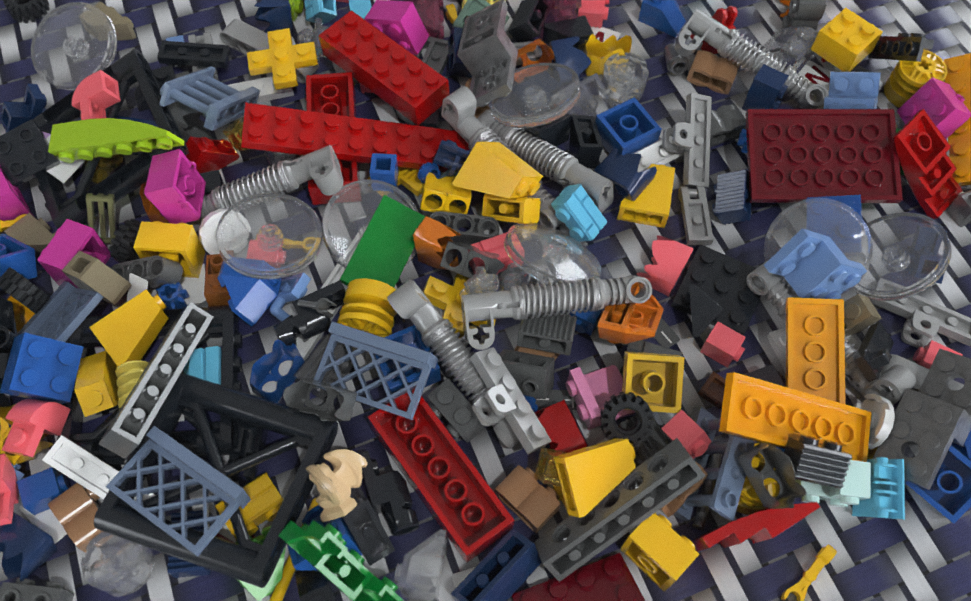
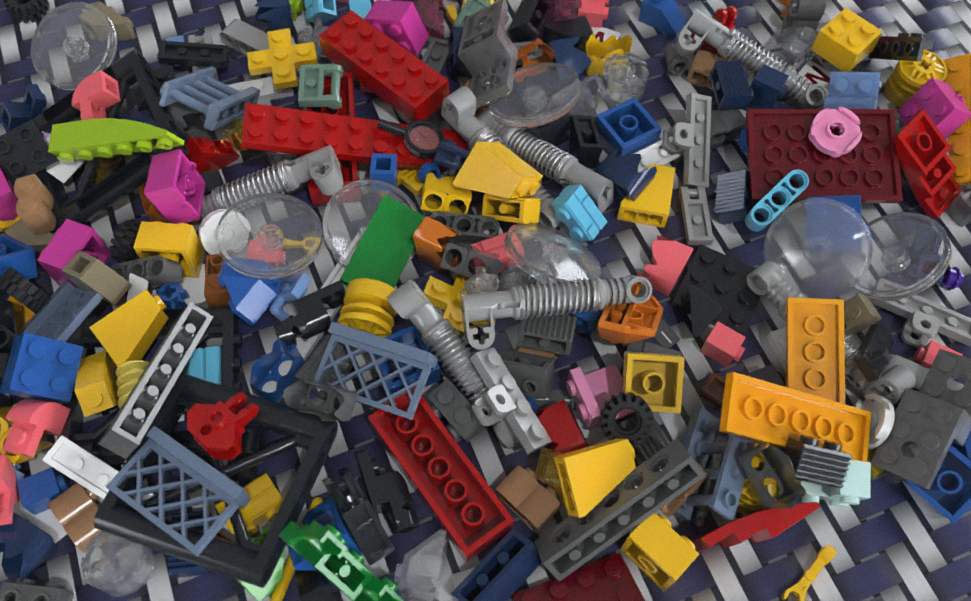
(34, 204): none -> medium nougat brick
(101, 198): olive tile -> none
(218, 428): none -> red hinge
(312, 86): none -> sand green plate
(320, 306): dark grey hand -> none
(337, 484): tan animal -> none
(420, 137): none -> piece
(688, 433): coral brick -> none
(731, 85): none -> dark blue brick
(784, 192): none -> medium azure beam
(815, 266): medium blue bracket -> none
(833, 144): none -> bright pink plate
(886, 490): medium azure hinge -> none
(952, 278): none -> dark purple plate

